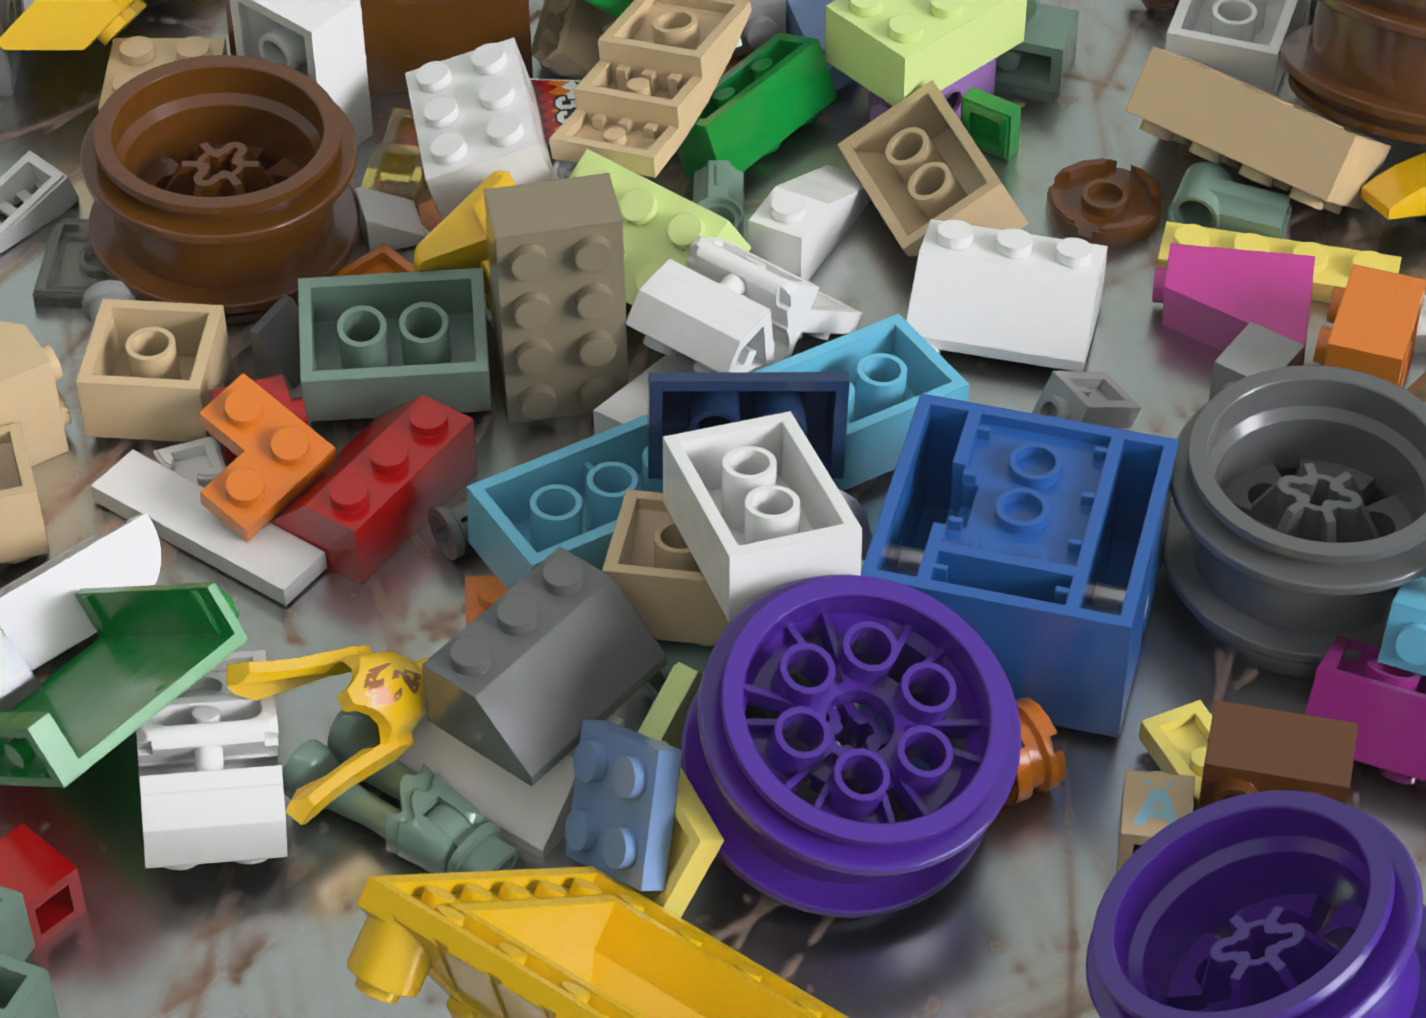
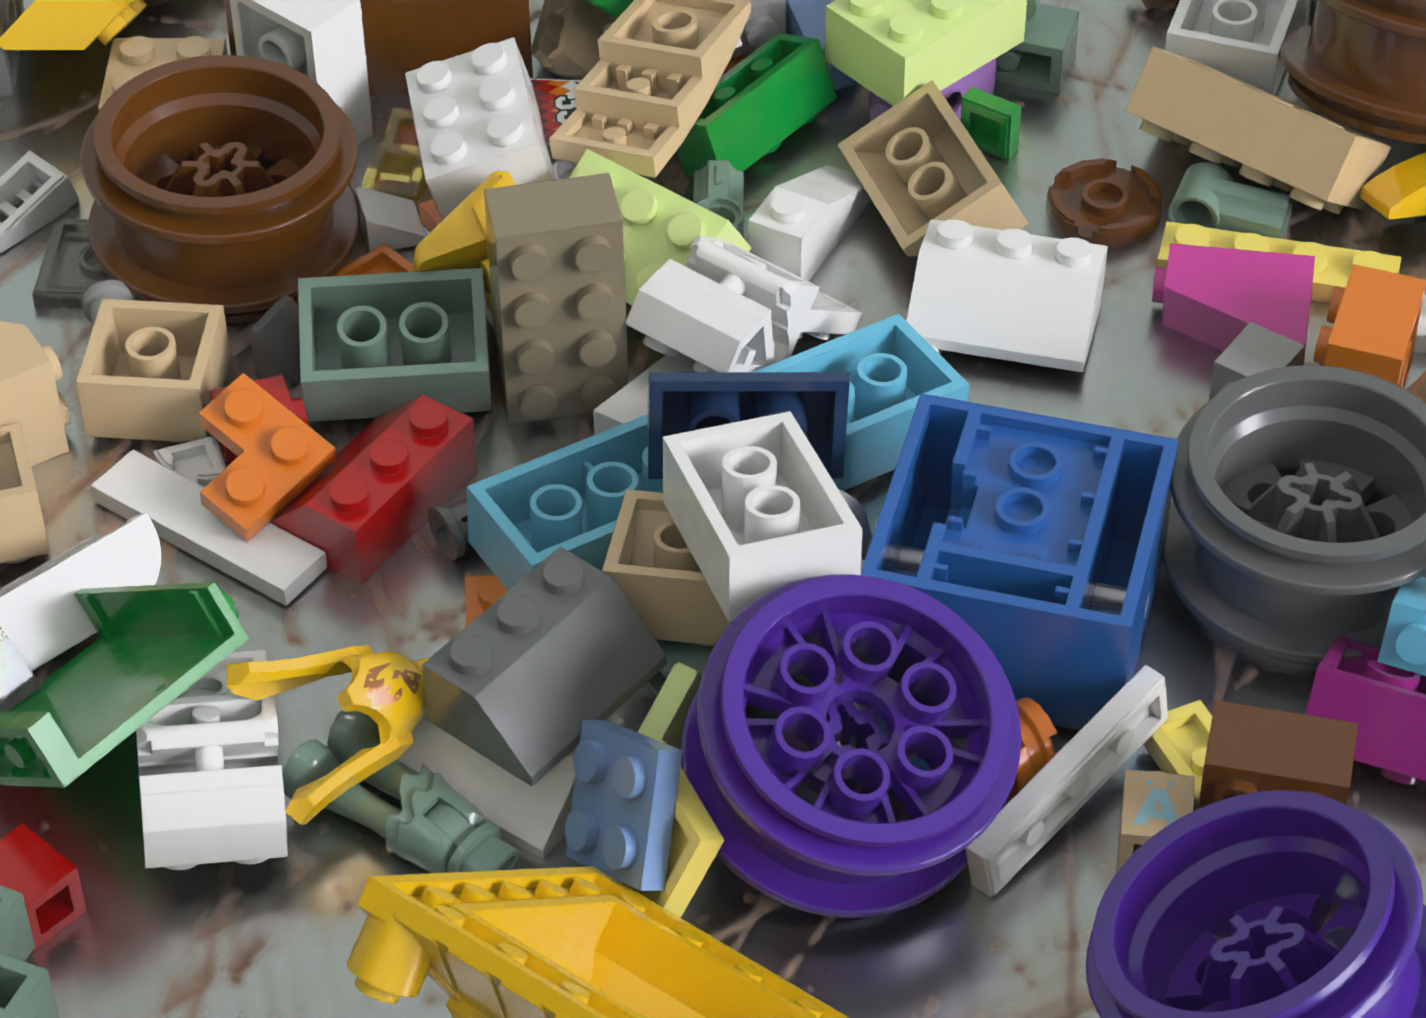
(1068, 781): none -> white tile
(1087, 399): light grey bracket -> none

